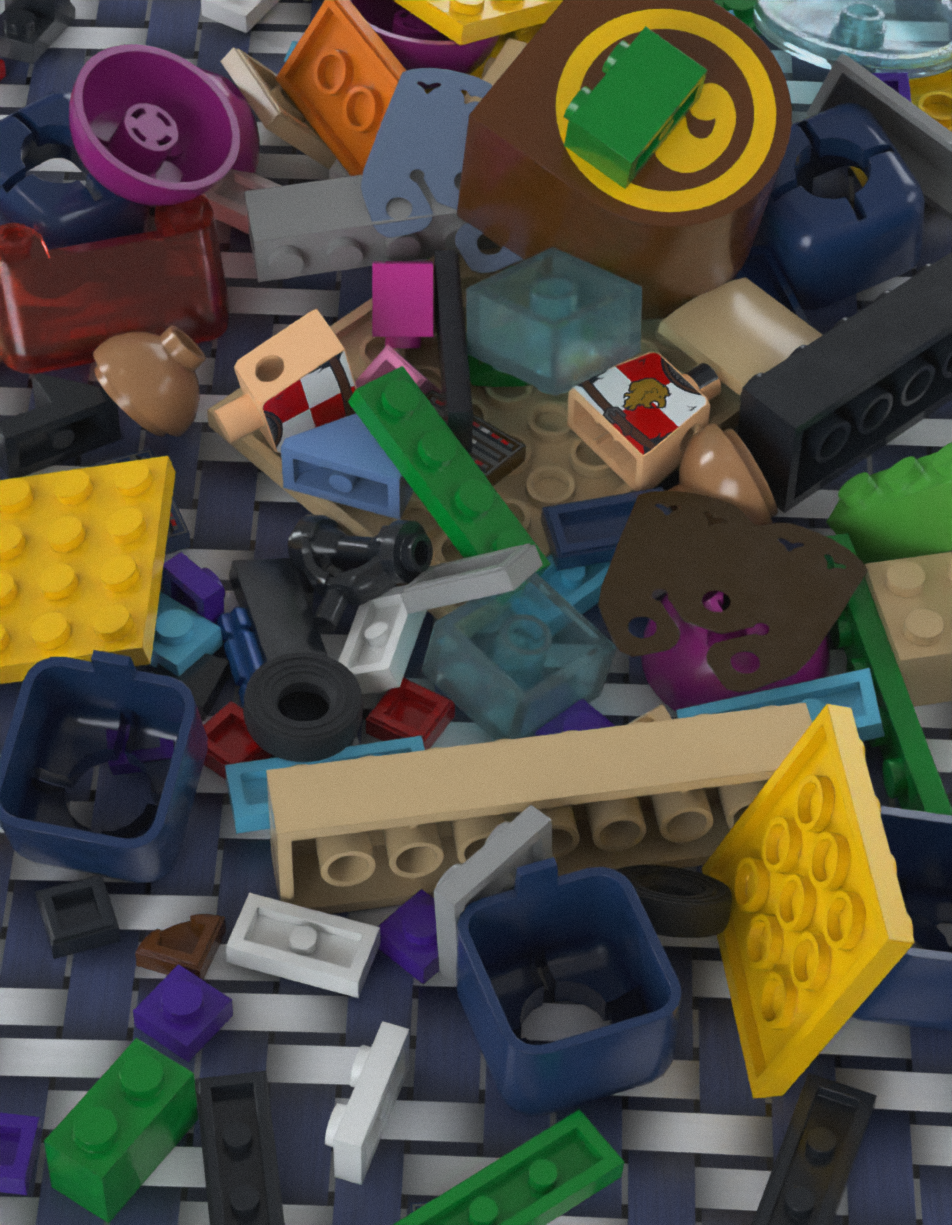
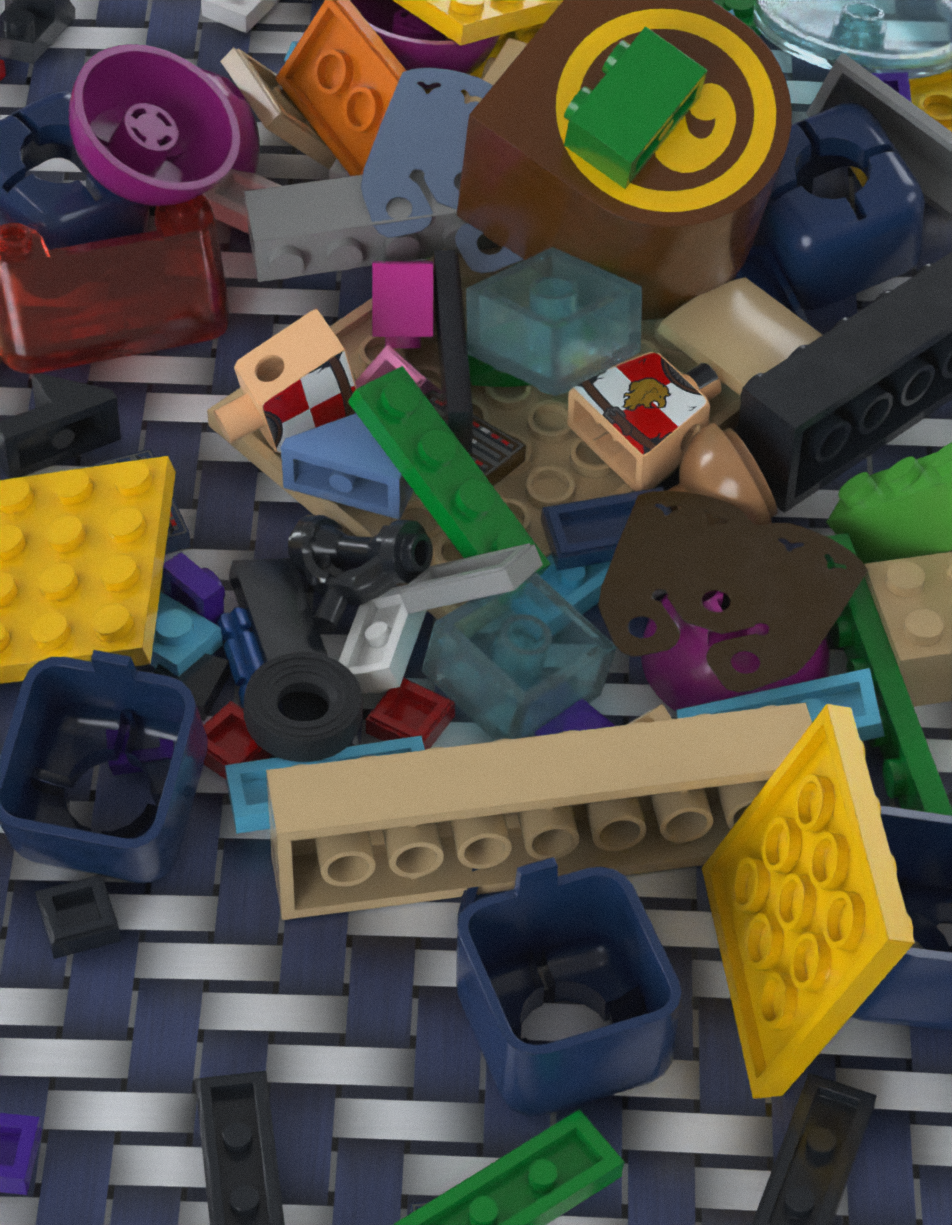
(121, 1130): green brick -> none
(152, 378): medium nougat piece -> none
(183, 1013): dark purple plate -> none
(186, 944): reddish brown tile -> none
(303, 945): white plate -> none
(377, 1080): white plate -> none
(411, 937): dark purple plate -> none
(486, 874): light grey plate -> none
(681, 900): black tyre -> none

